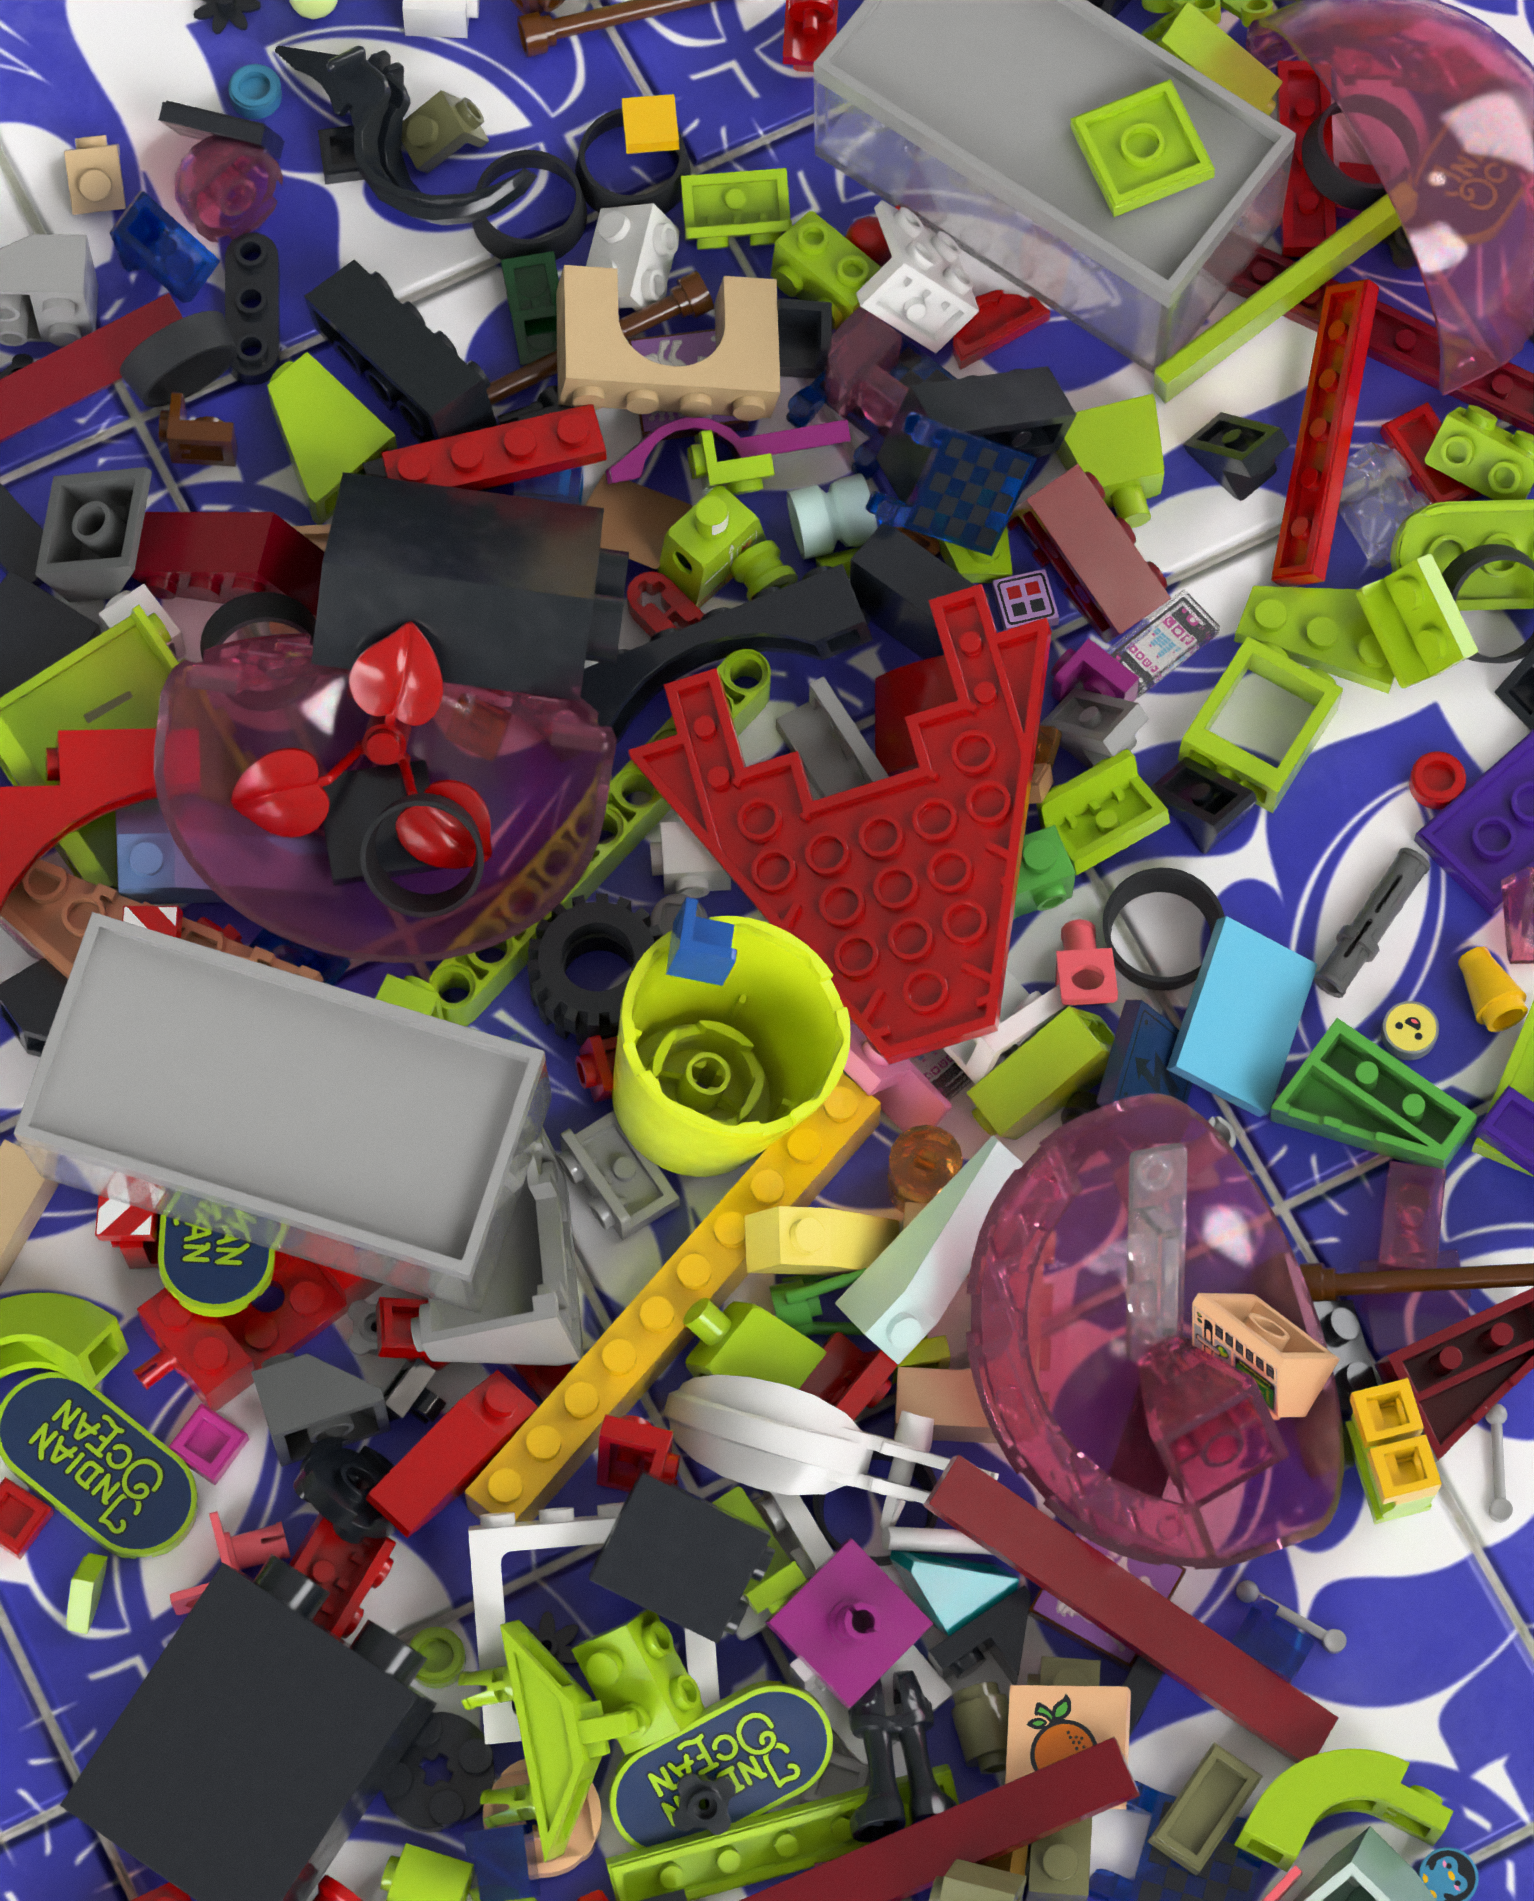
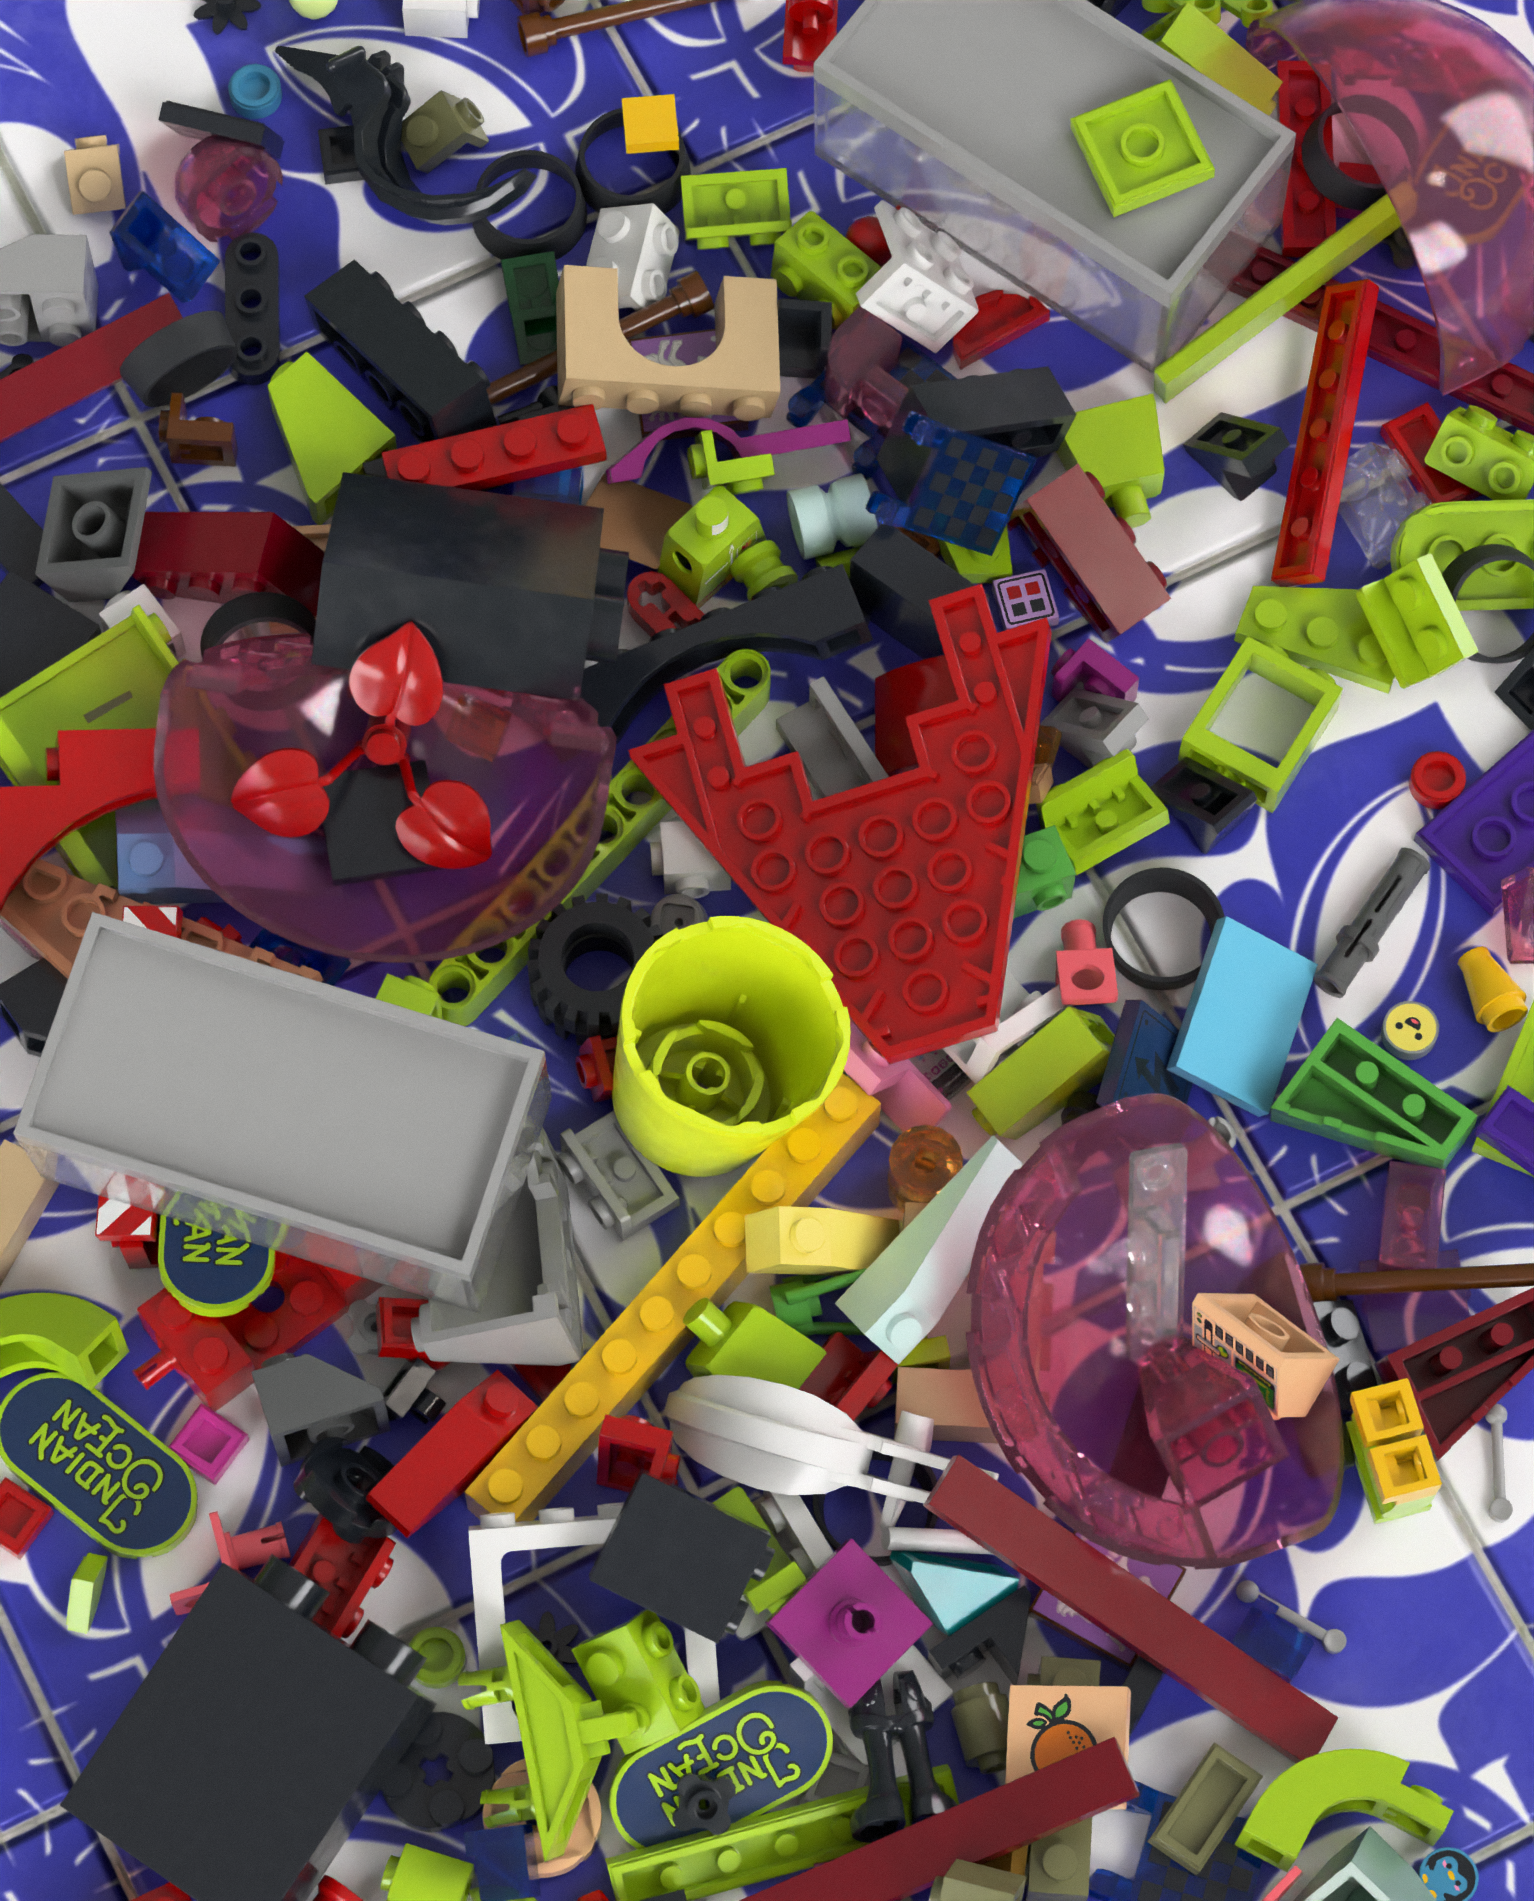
(410, 902): black tyre -> none
(700, 947): blue panel -> none
(1165, 640): clear tile -> none

